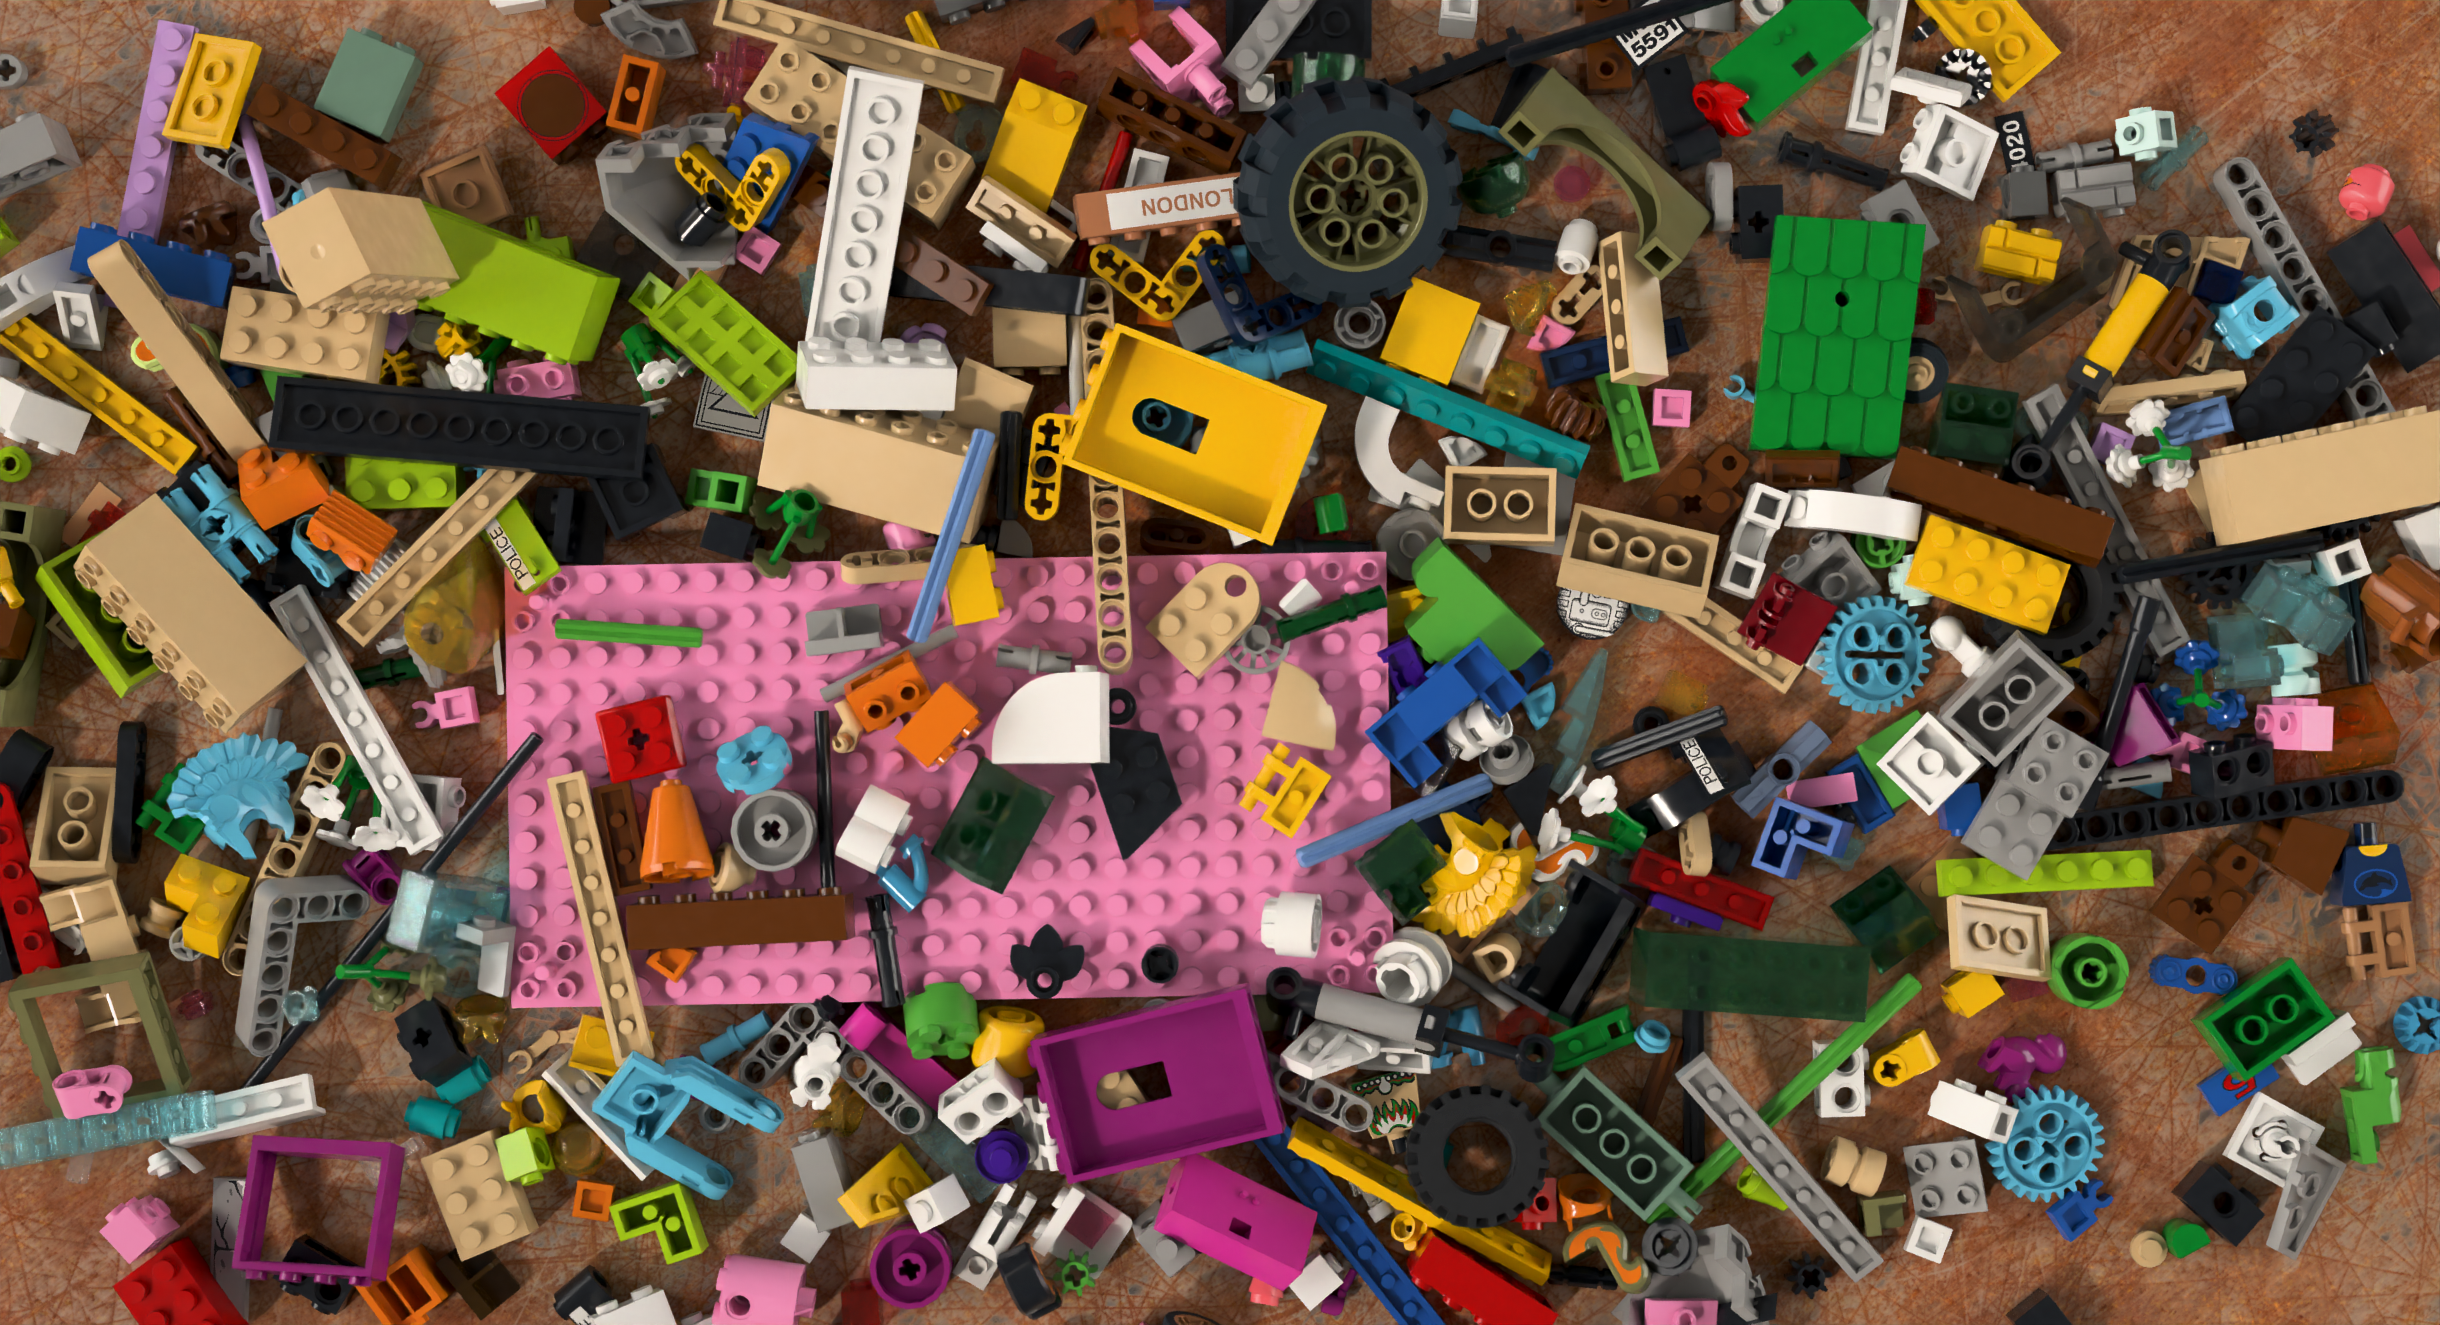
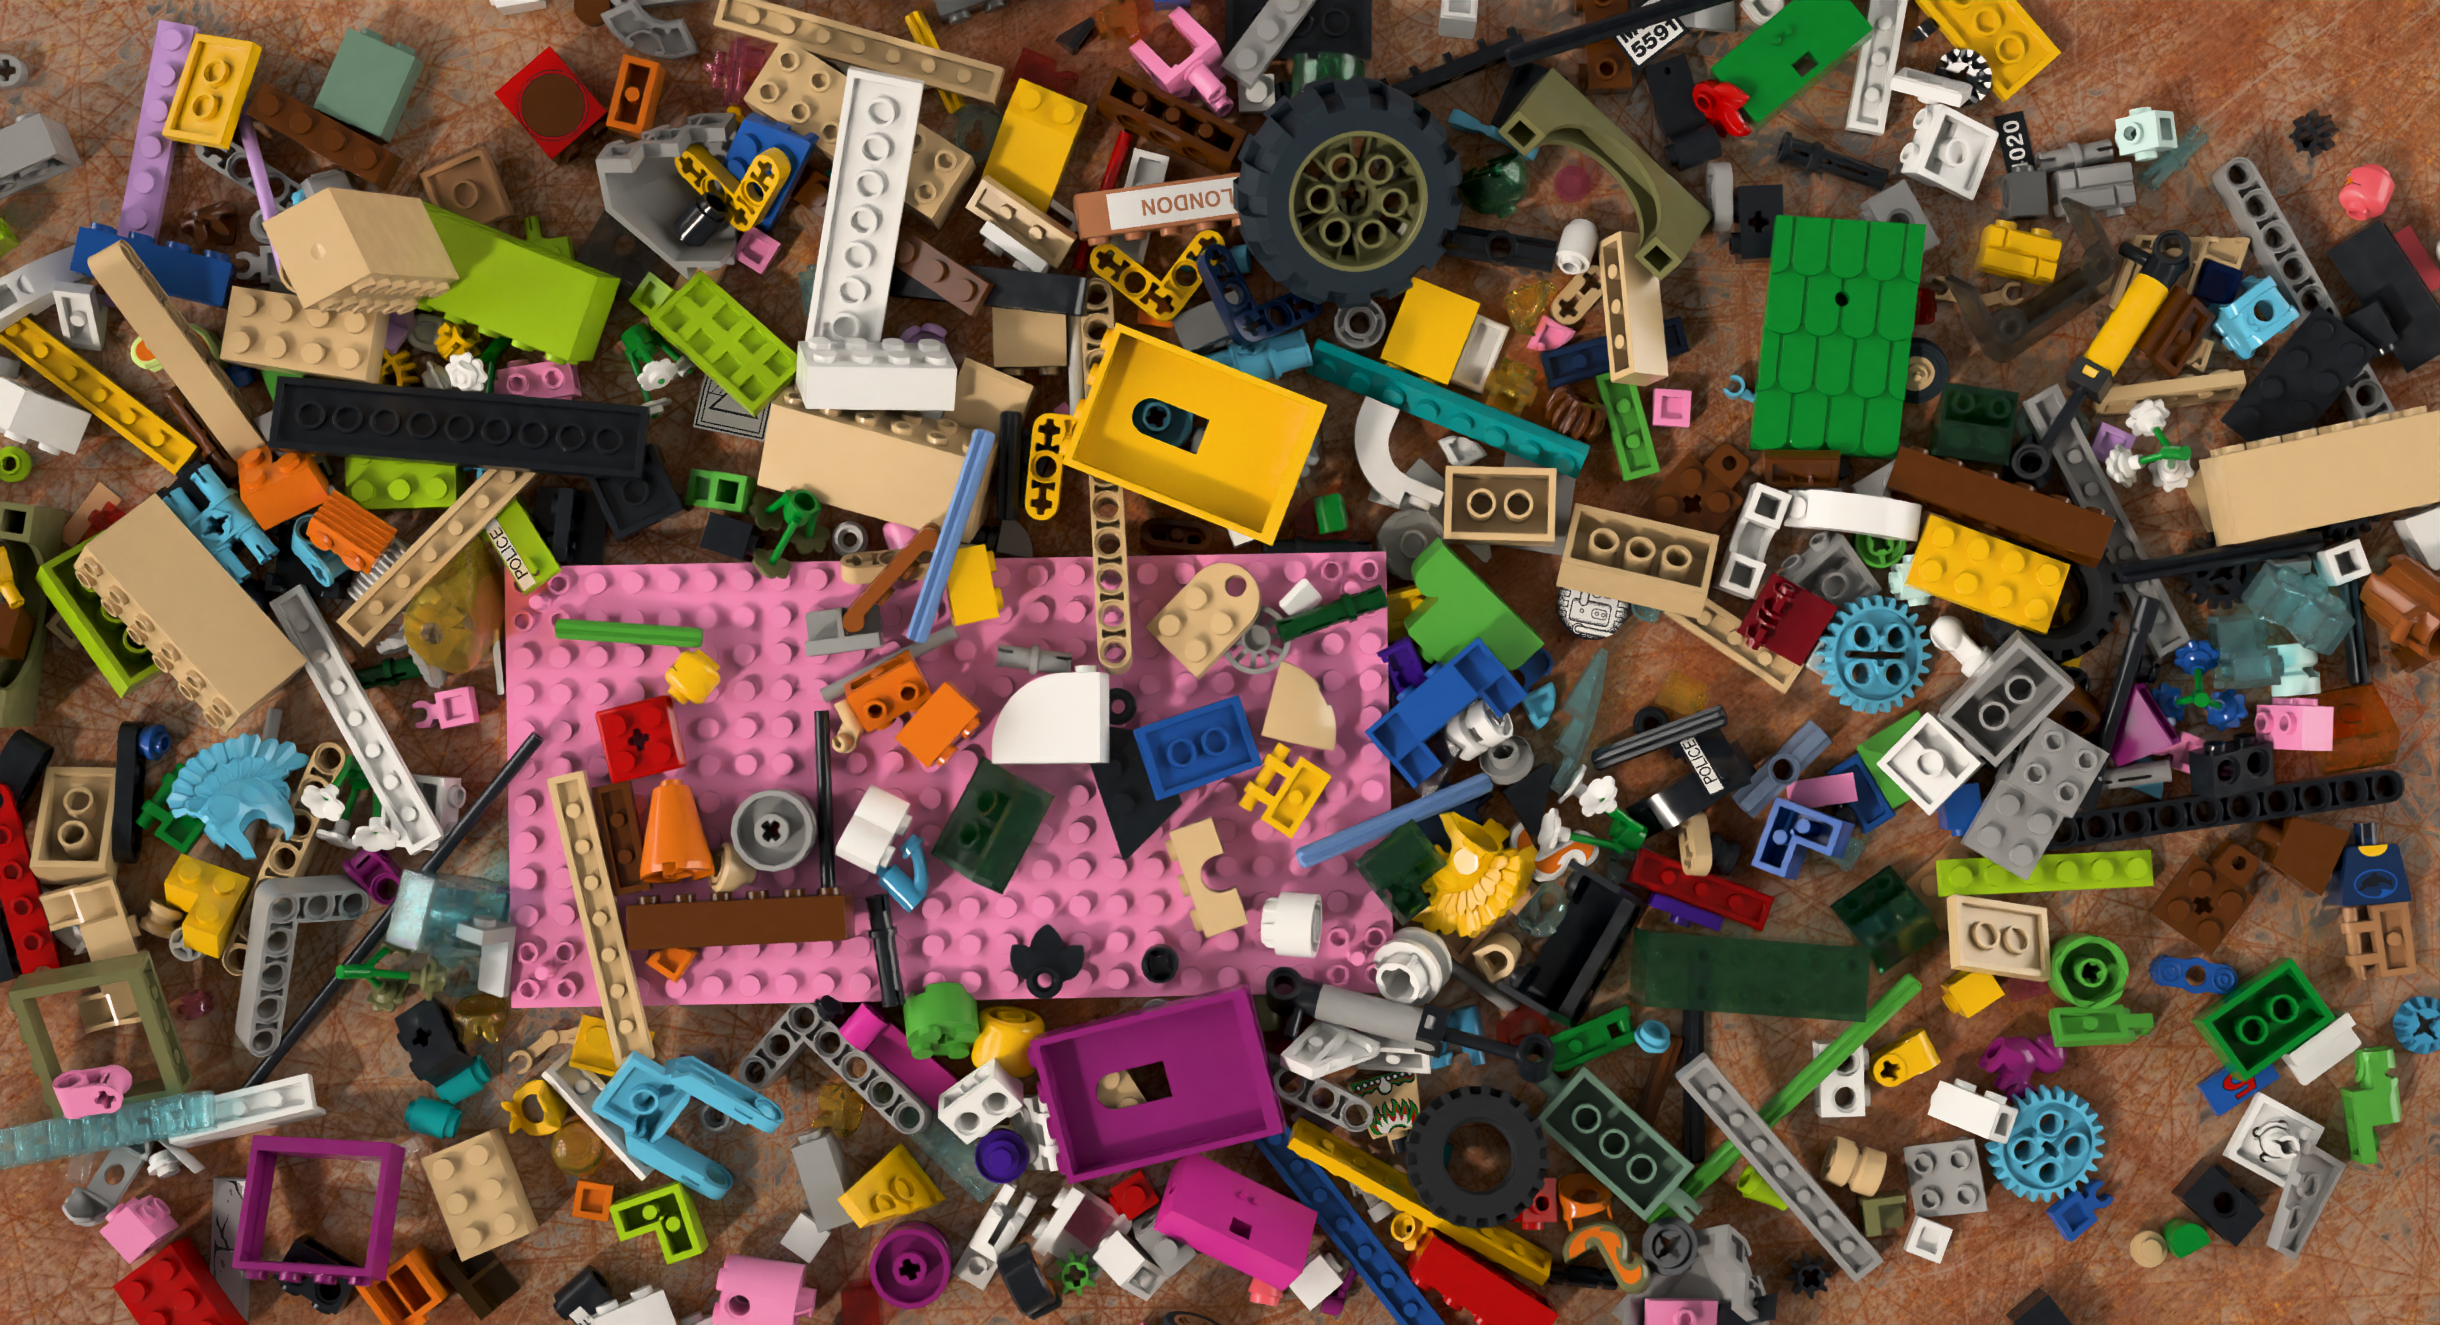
(94, 1203): none -> light grey piece
(154, 742): none -> blue plate
(293, 1006): clear light blue plate -> none
(525, 1155): lime brick -> none
(692, 677): none -> yellow head
(736, 1038): medium azure pin -> none
(760, 745): medium azure plate -> none
(816, 1072): white animal -> none
(845, 528): none -> white plate
(880, 588): none -> dark orange plate
(937, 1203): white brick -> none
(1130, 1265): none -> white slope
(1133, 1193): none -> red brick
(1197, 747): none -> blue plate
(1215, 909): none -> tan arch
(2097, 1026): none -> bright green hinge
(2198, 421): medium blue plate -> none

